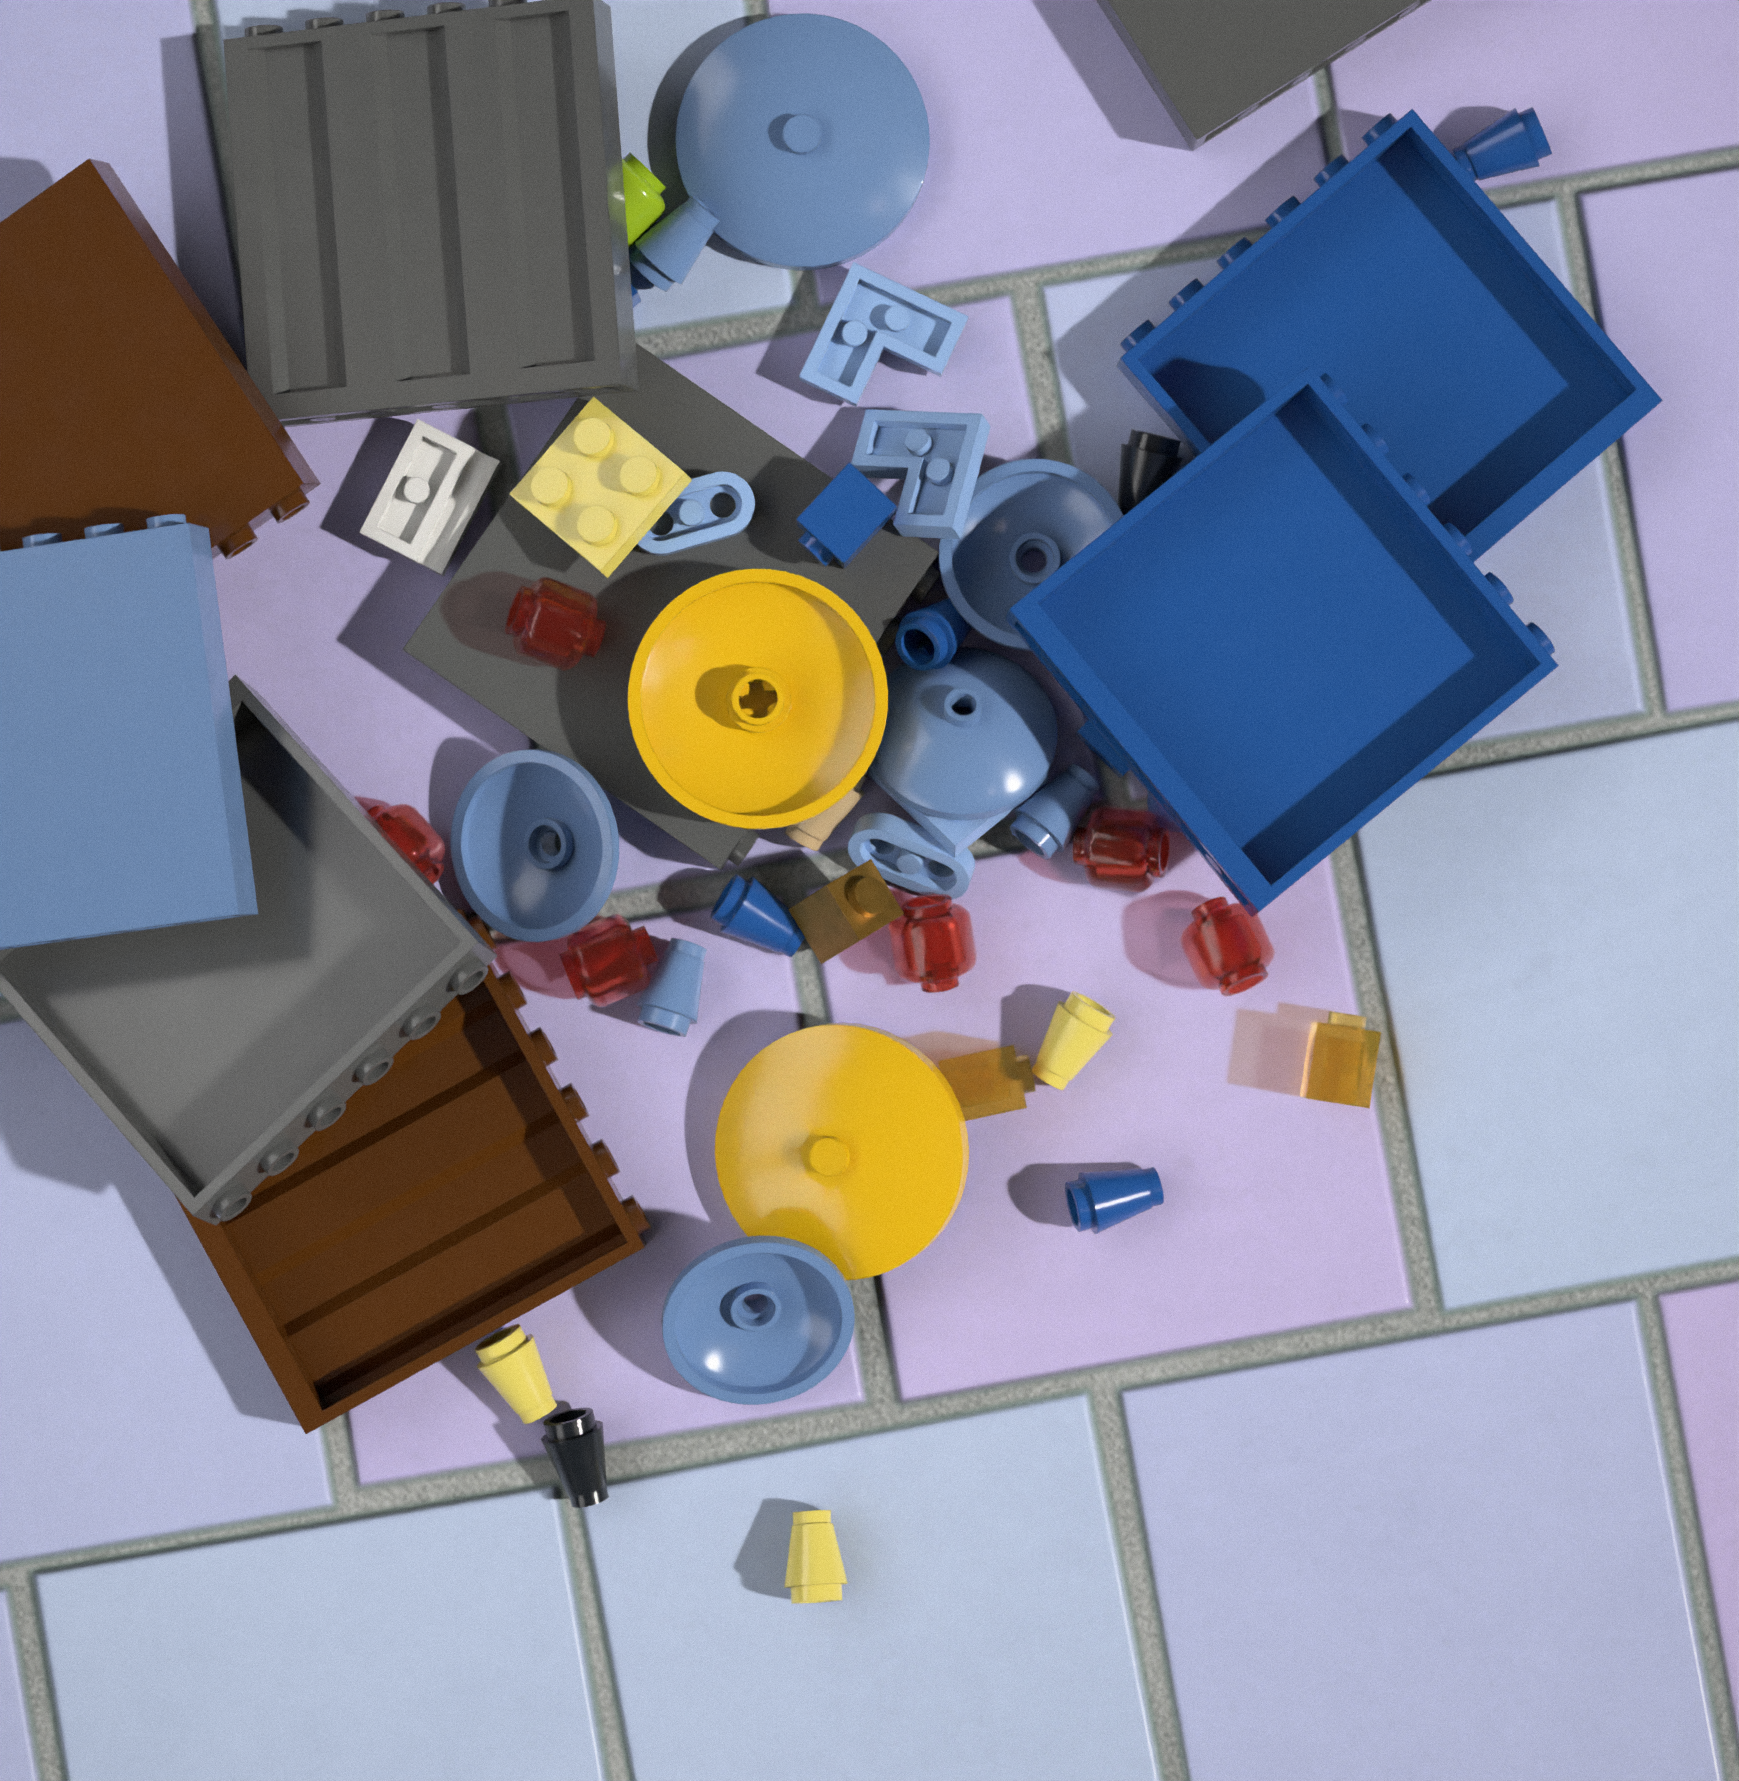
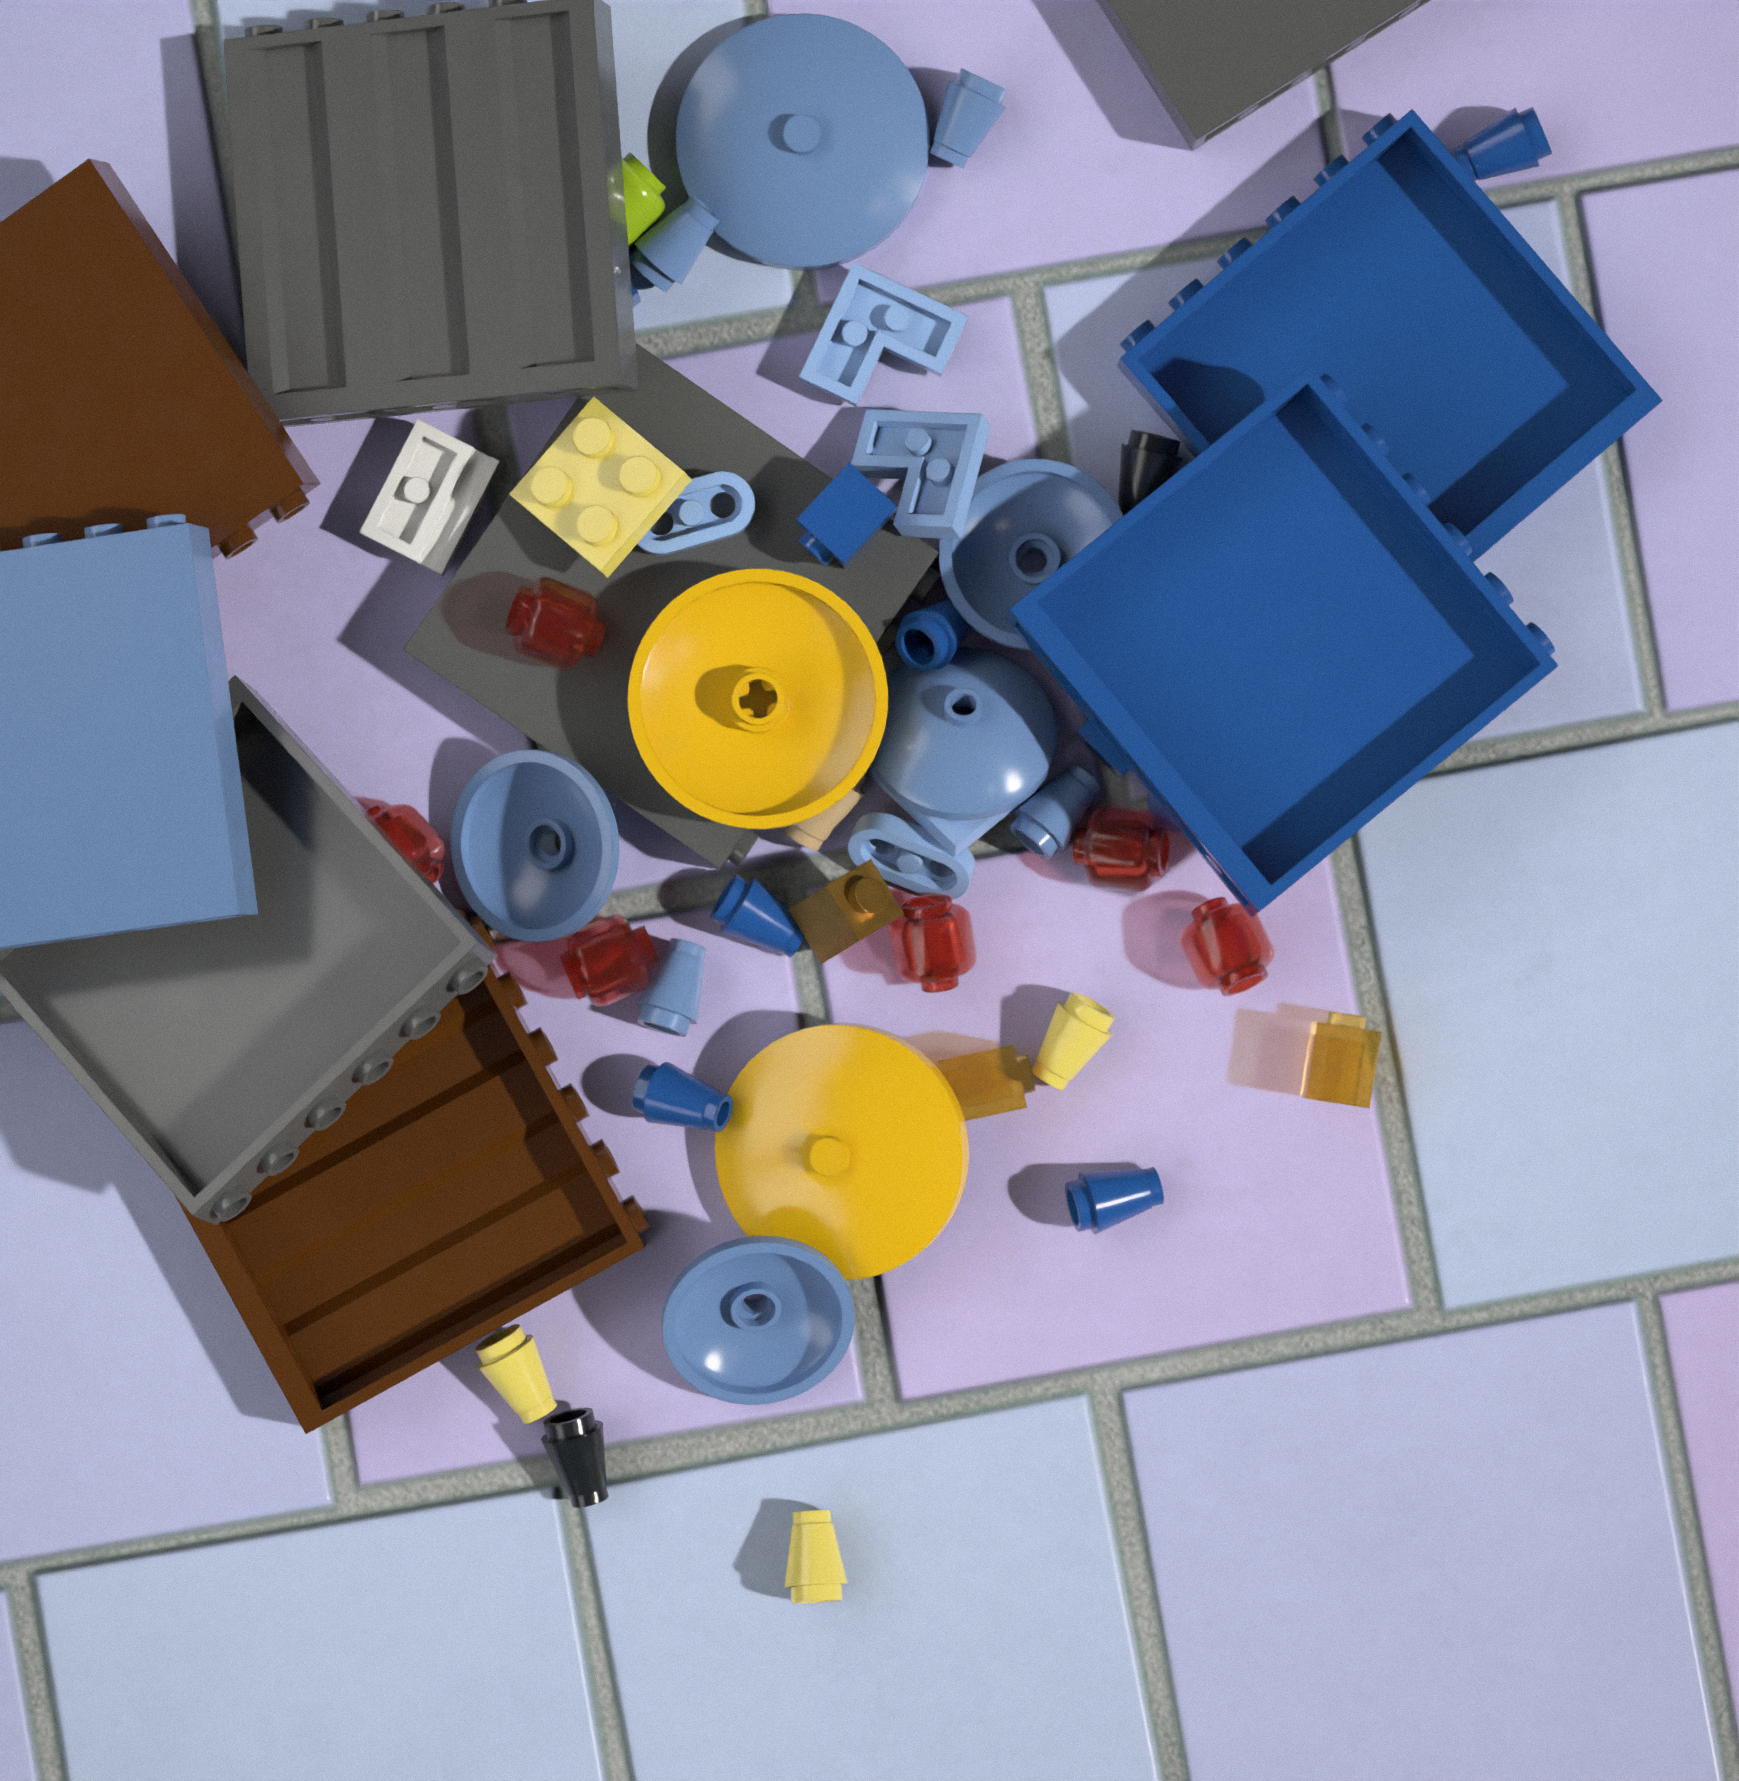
(679, 1099): none -> blue cone
(966, 117): none -> medium blue cone

